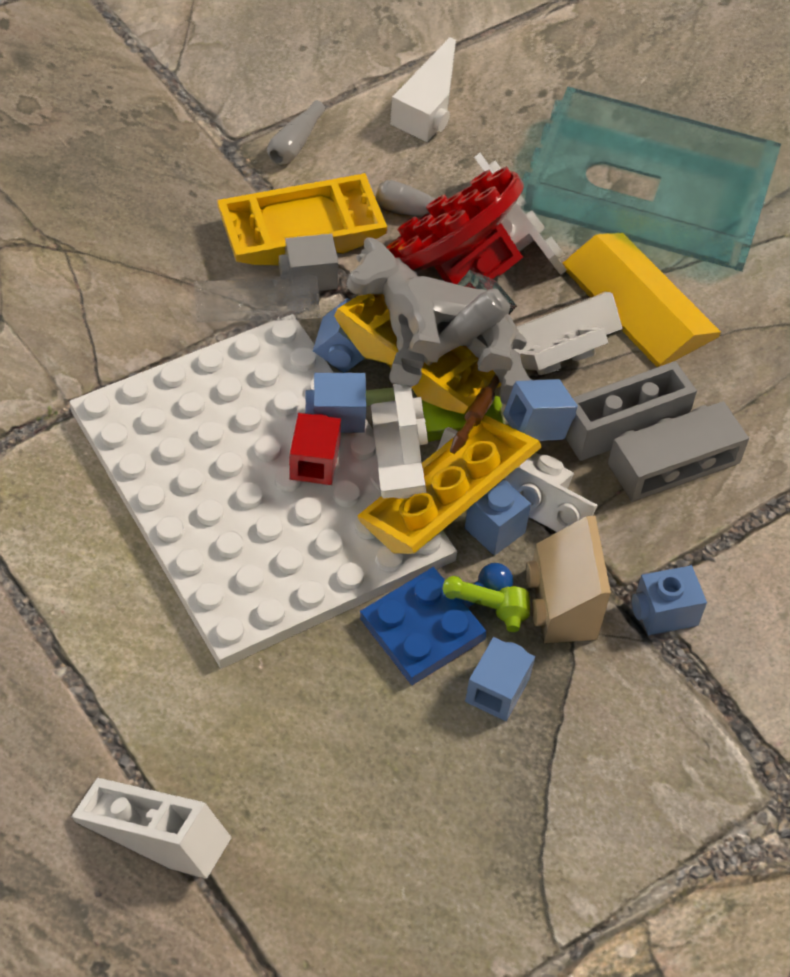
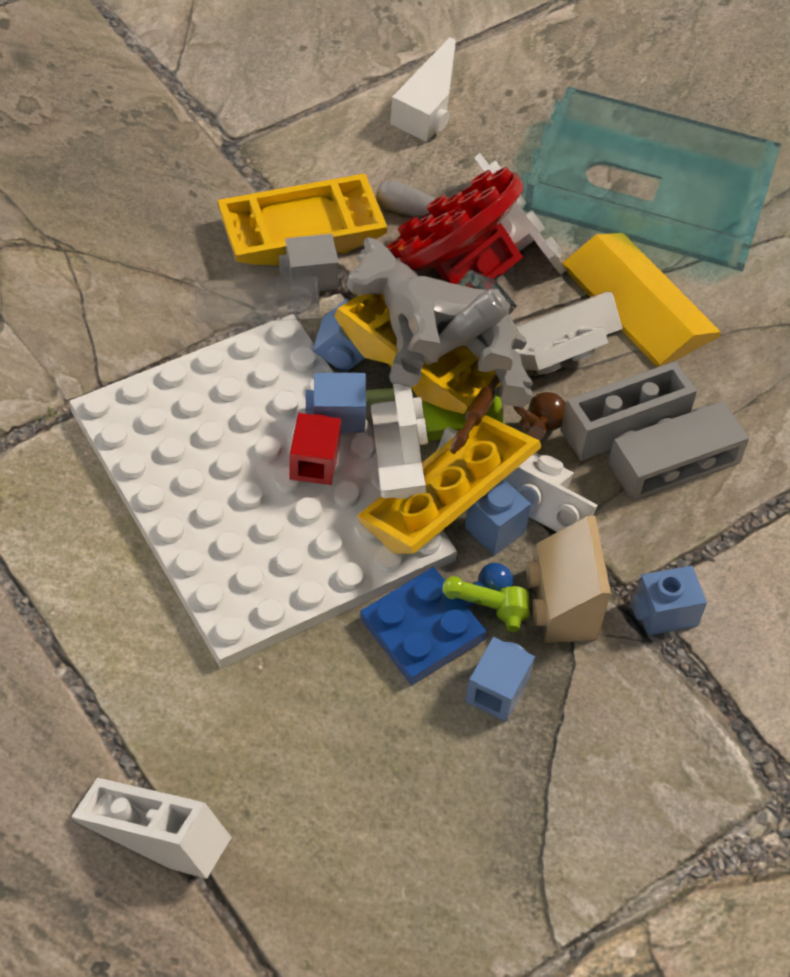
(292, 137): light grey piece -> none
(540, 409): medium blue brick -> none

